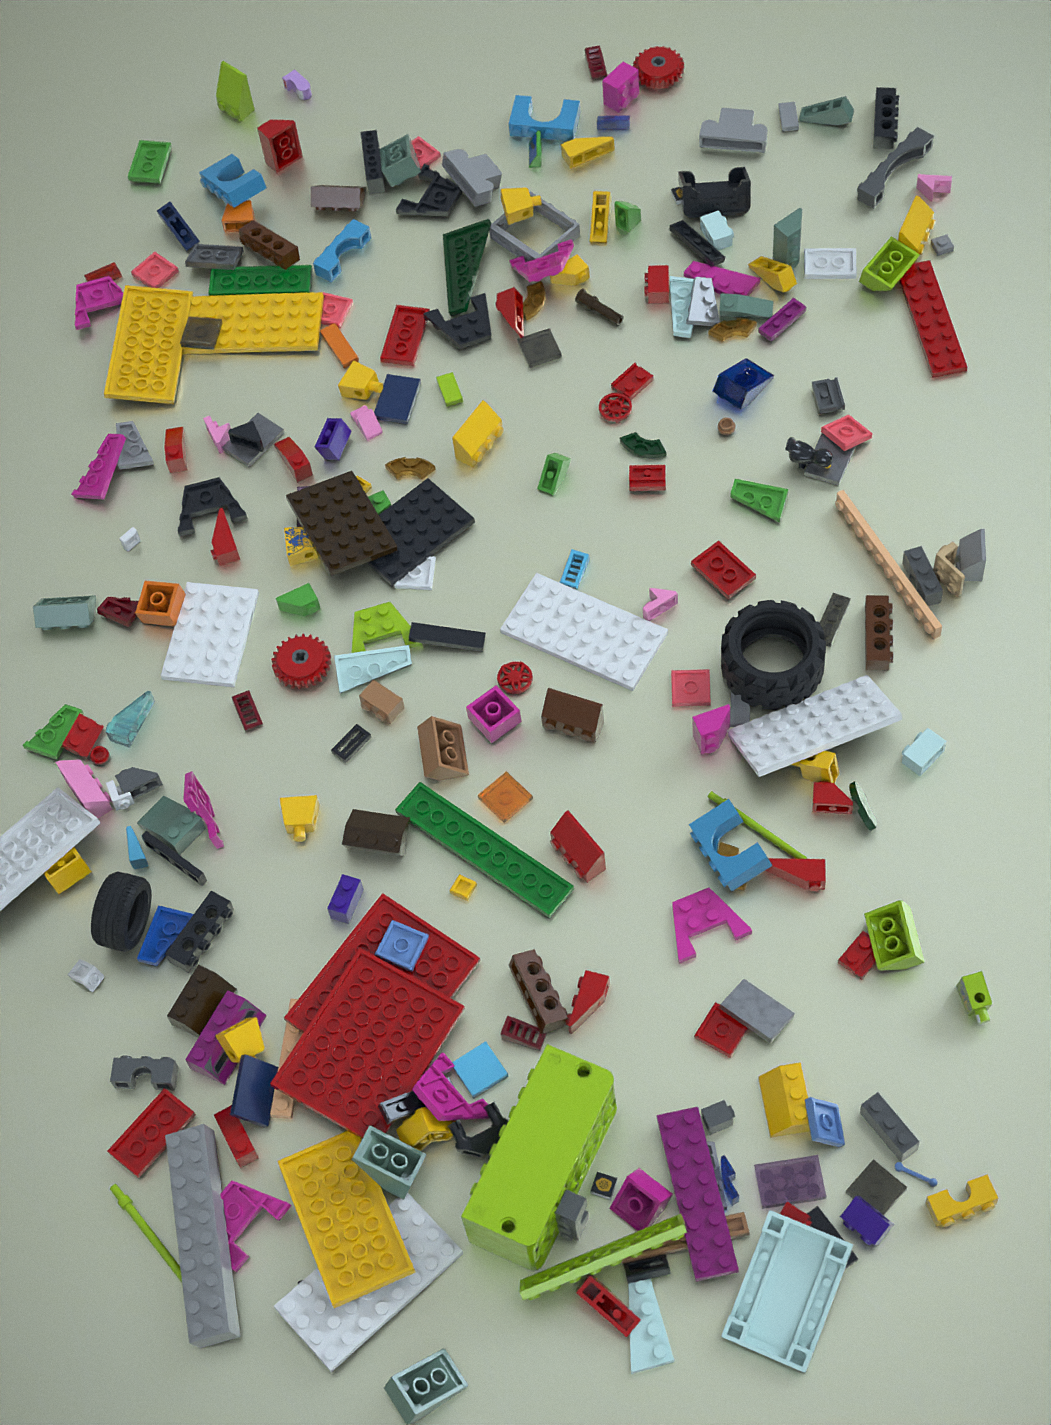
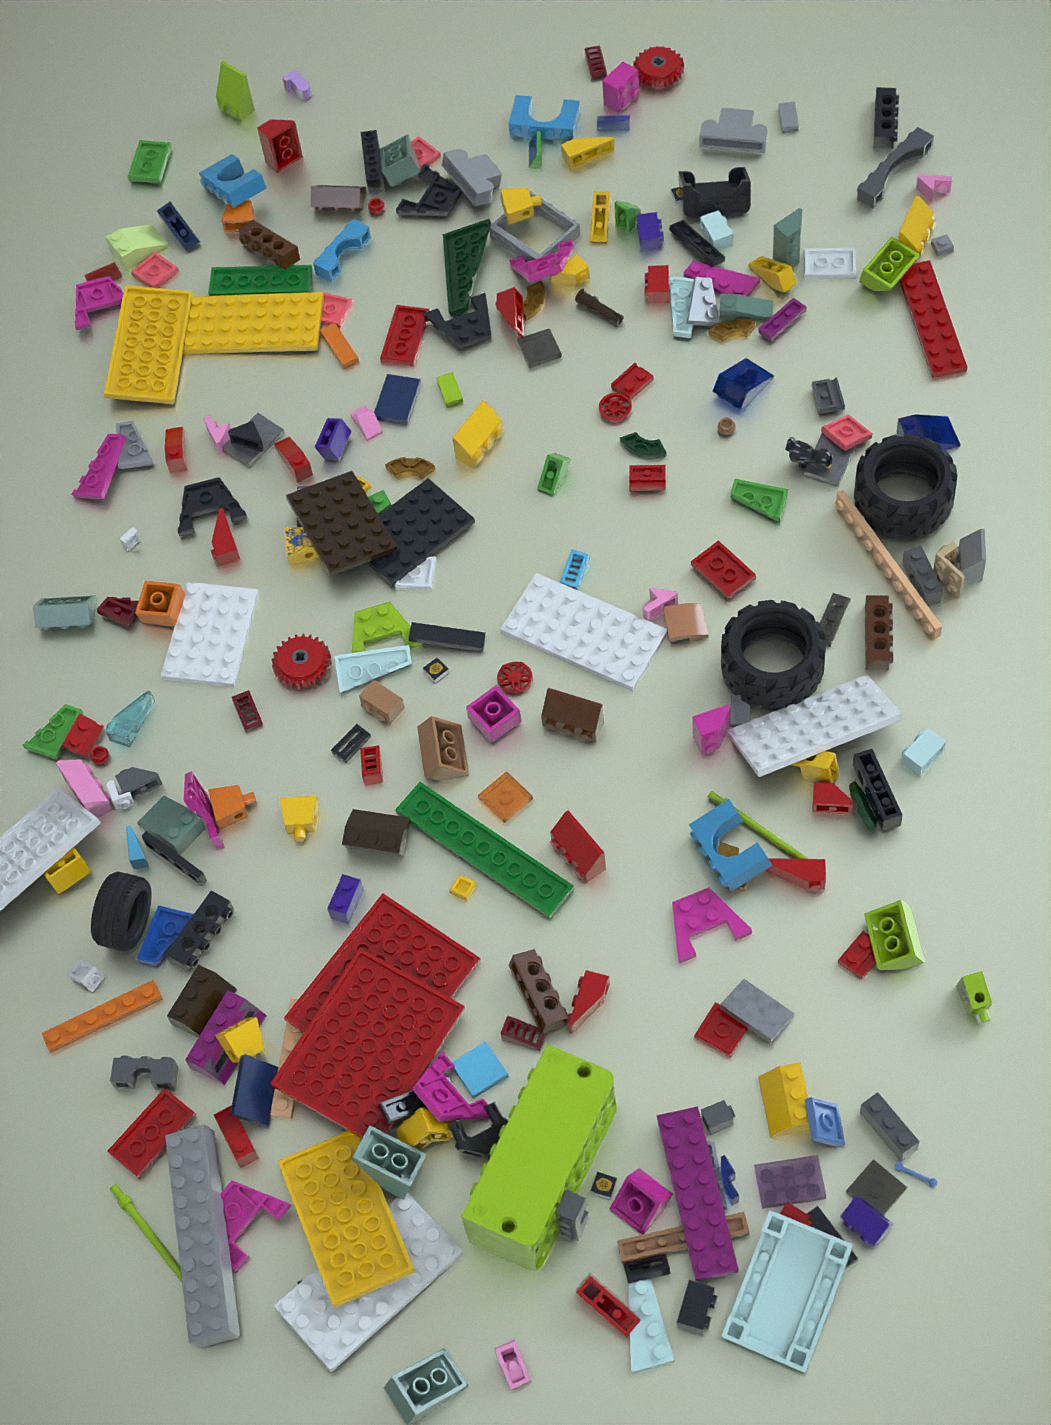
(101, 1016): none -> orange plate
(135, 244): none -> yellowish green slope
(201, 333): clear smoke tile -> none
(214, 256): flat silver tile -> none
(230, 804): none -> orange torso
(299, 601): bright green slope -> none
(359, 382): yellow torso -> none
(371, 776): none -> red slope
(376, 205): none -> red plate
(402, 946): medium blue tile -> none
(436, 670): none -> tile
(512, 1364): none -> bright pink slope
(596, 1259): lime plate -> none
(648, 231): none -> dark purple brick
(685, 621): none -> nougat slope
(690, 688): coral tile -> none
(696, 1308): none -> black brick
(830, 112): sand green slope -> none
(877, 790): none -> black brick
(909, 455): none -> black tyre
(929, 426): none -> clear blue slope
(946, 1210): yellow arch -> none

